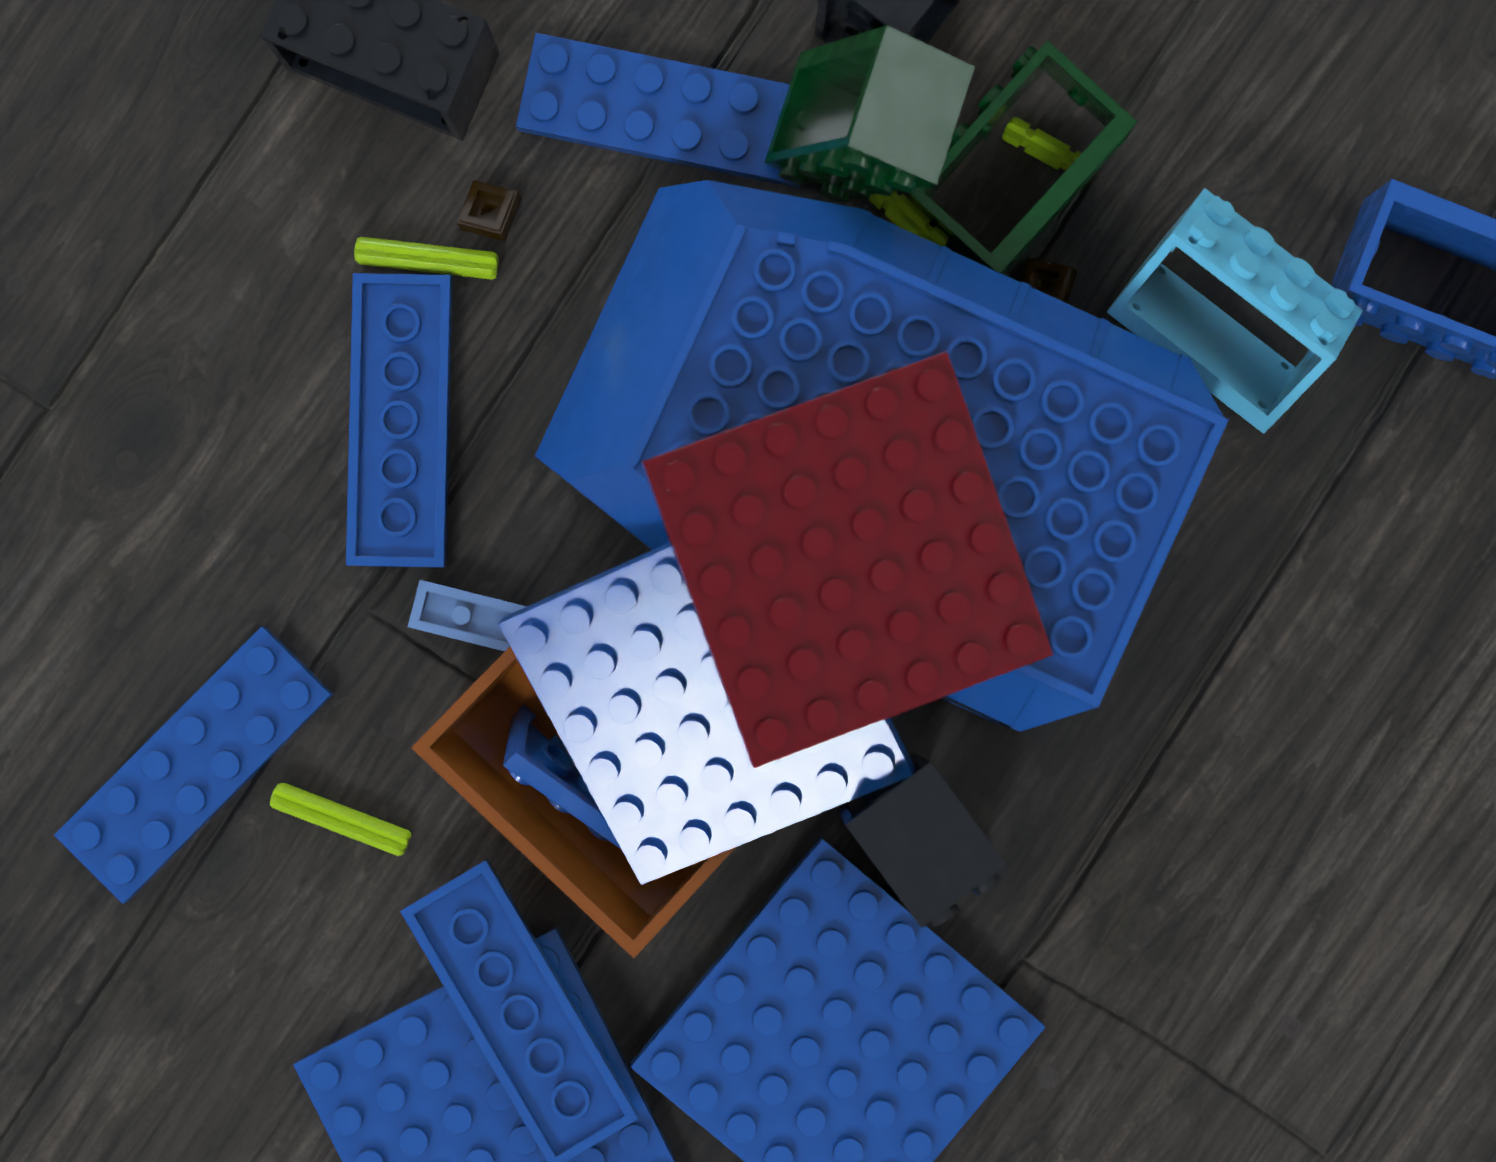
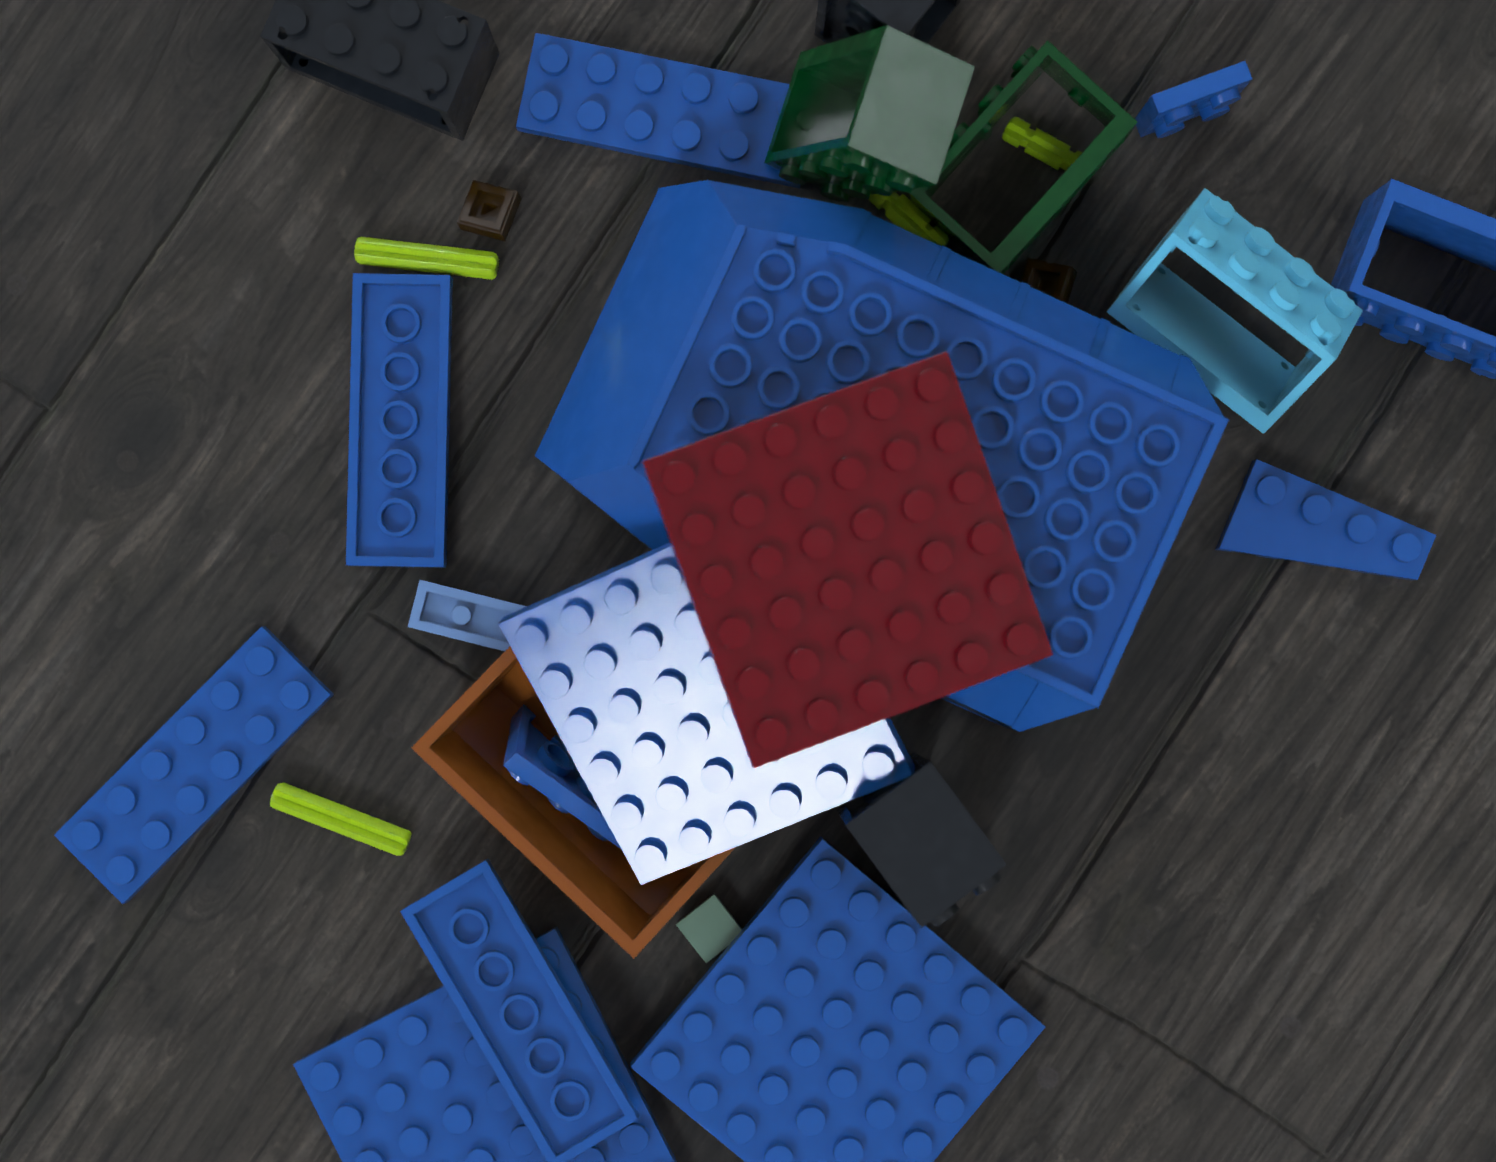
(709, 927): none -> sand green tile
(1203, 97): none -> blue plate
(1309, 524): none -> blue wing

